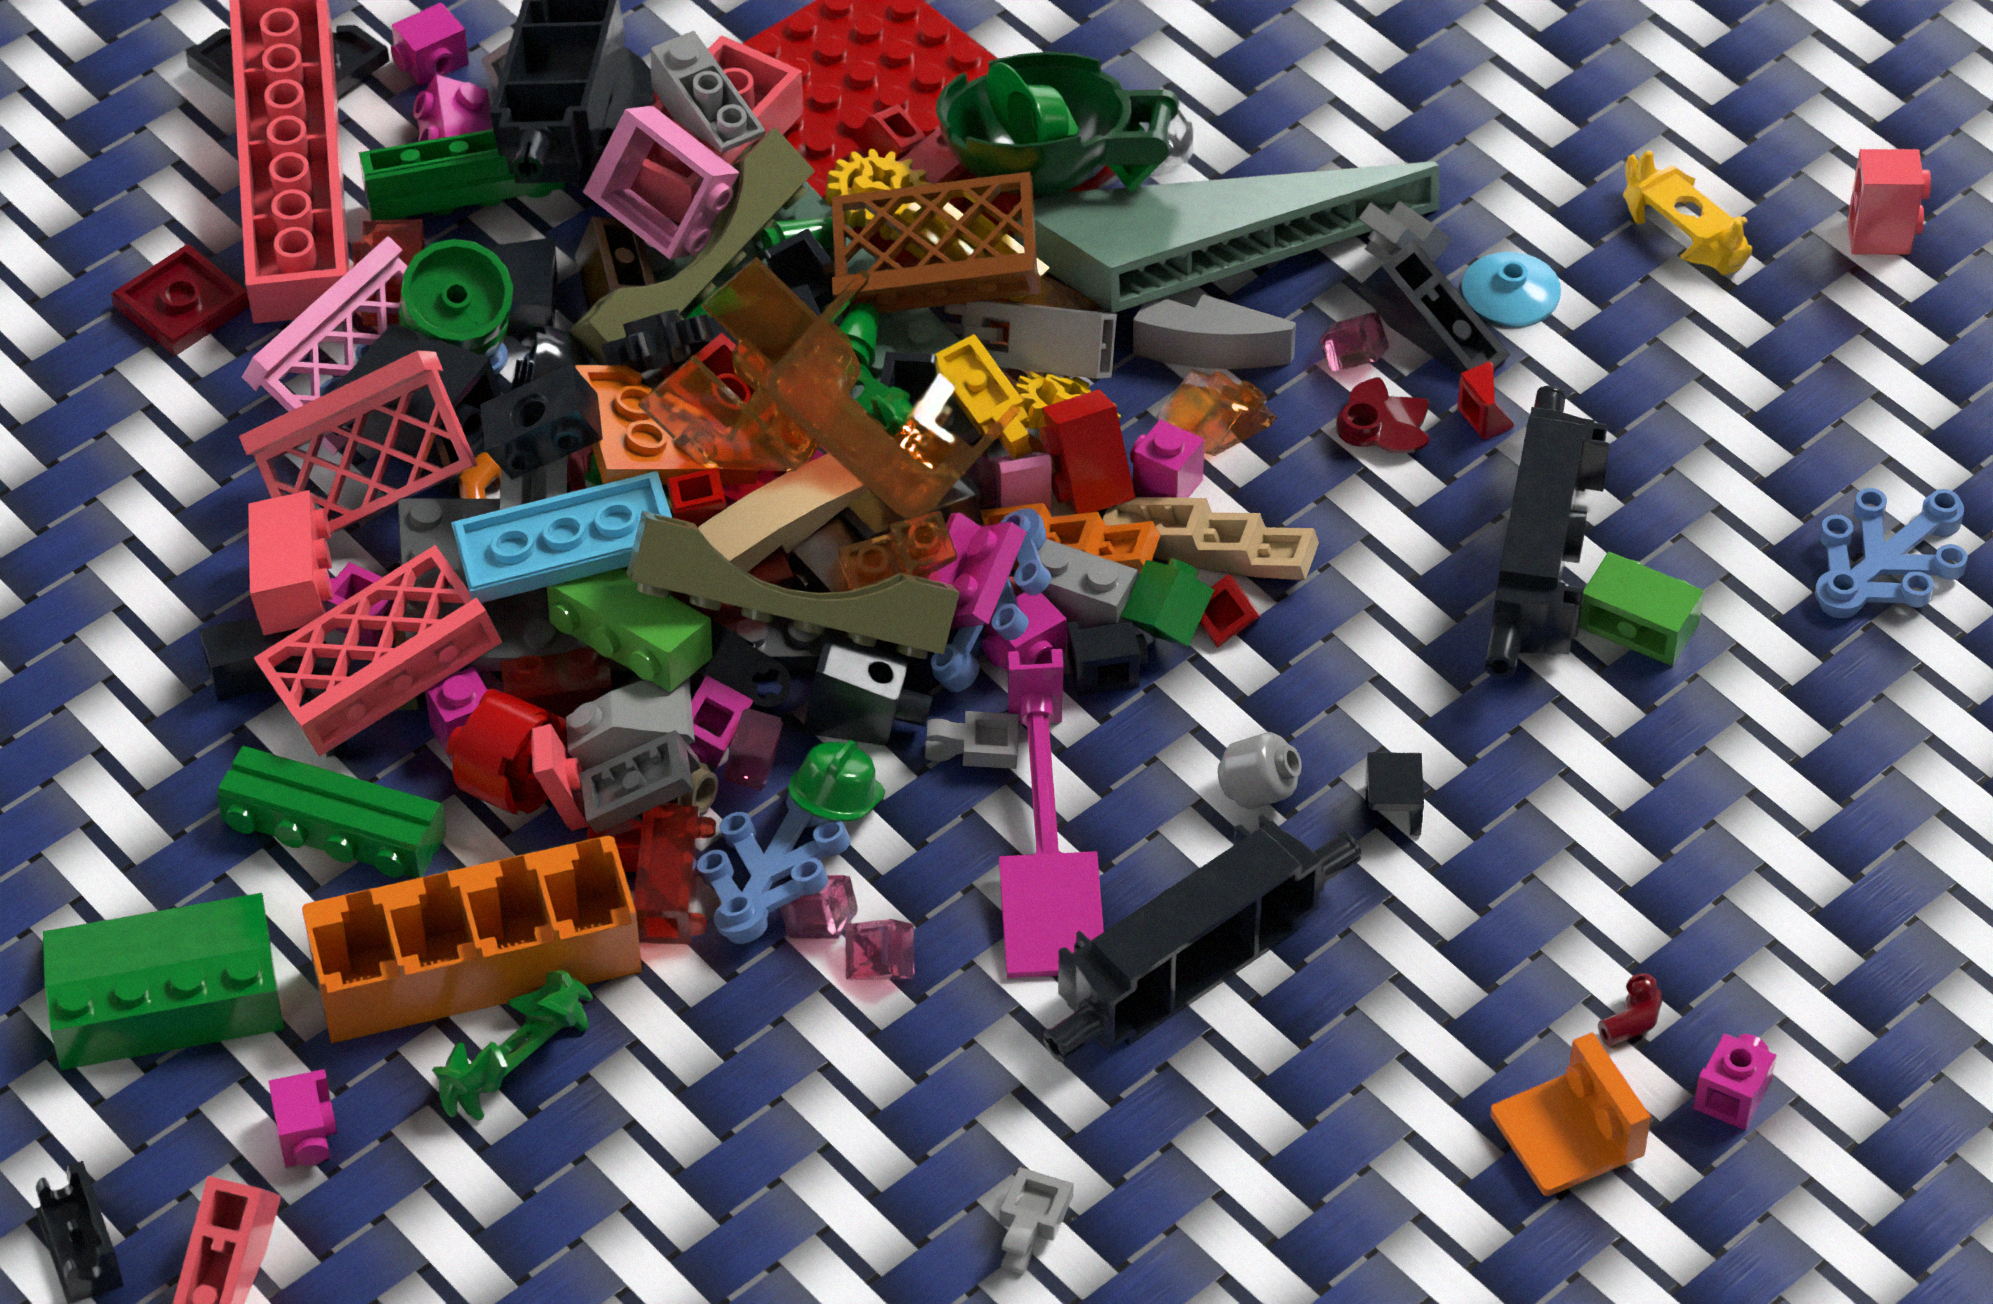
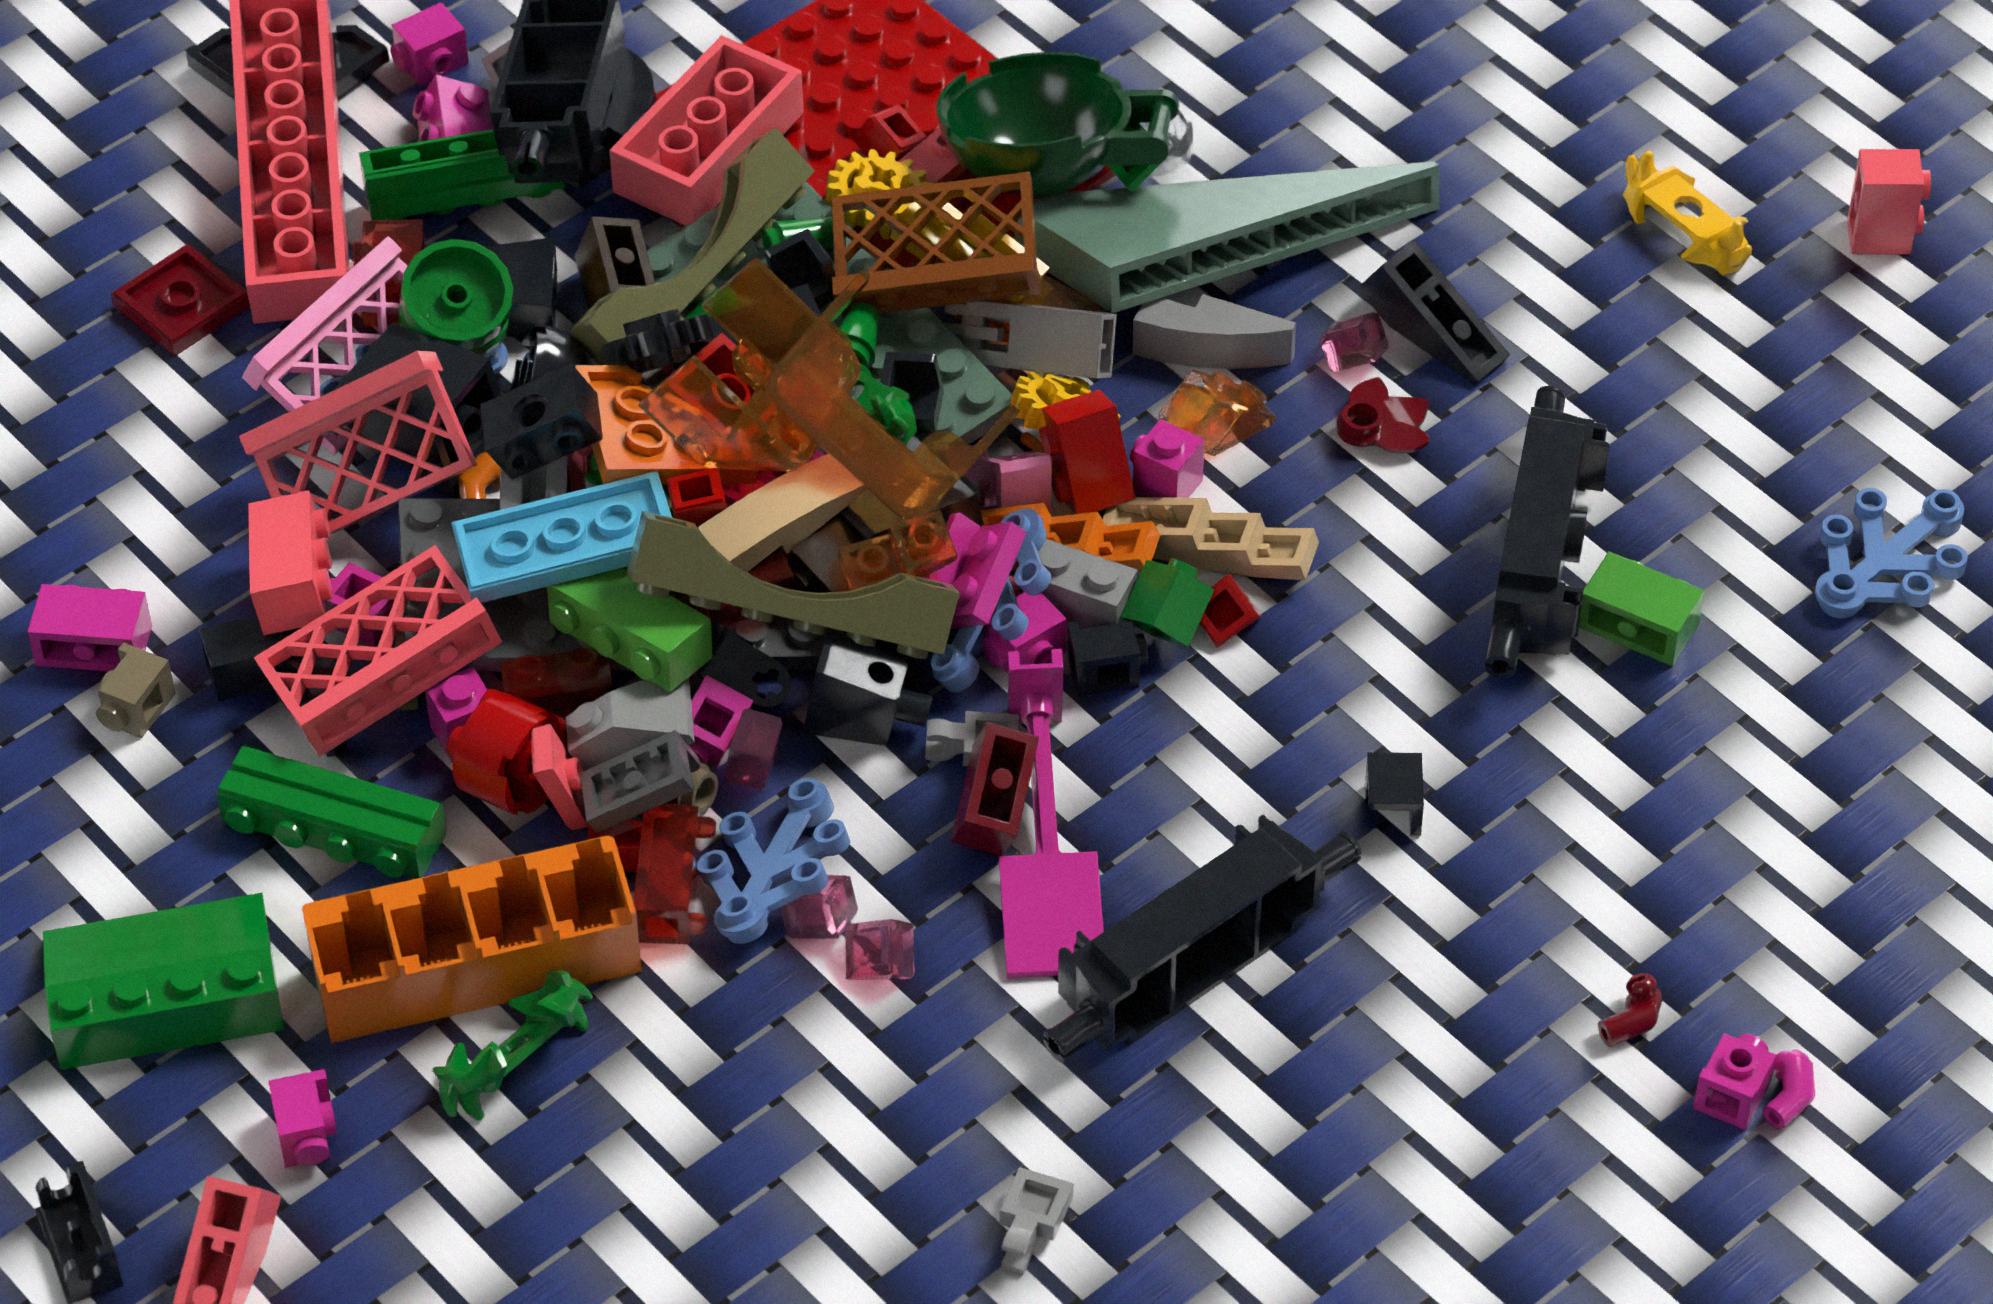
(87, 626): none -> dark pink brick
(135, 691): none -> dark tan brick
(621, 163): bright pink window -> none
(701, 94): light grey slope -> none
(836, 782): green piece -> none
(922, 430): clear orange bracket -> none
(984, 392): yellow hinge -> none
(995, 789): none -> dark red brick
(1028, 111): green piece -> none
(1259, 770): light grey head -> none
(1400, 228): light grey brick -> none
(1478, 402): red slope -> none
(1511, 289): medium azure dish -> none
(1576, 1121): orange bracket -> none
(1798, 1088): none -> dark pink arm

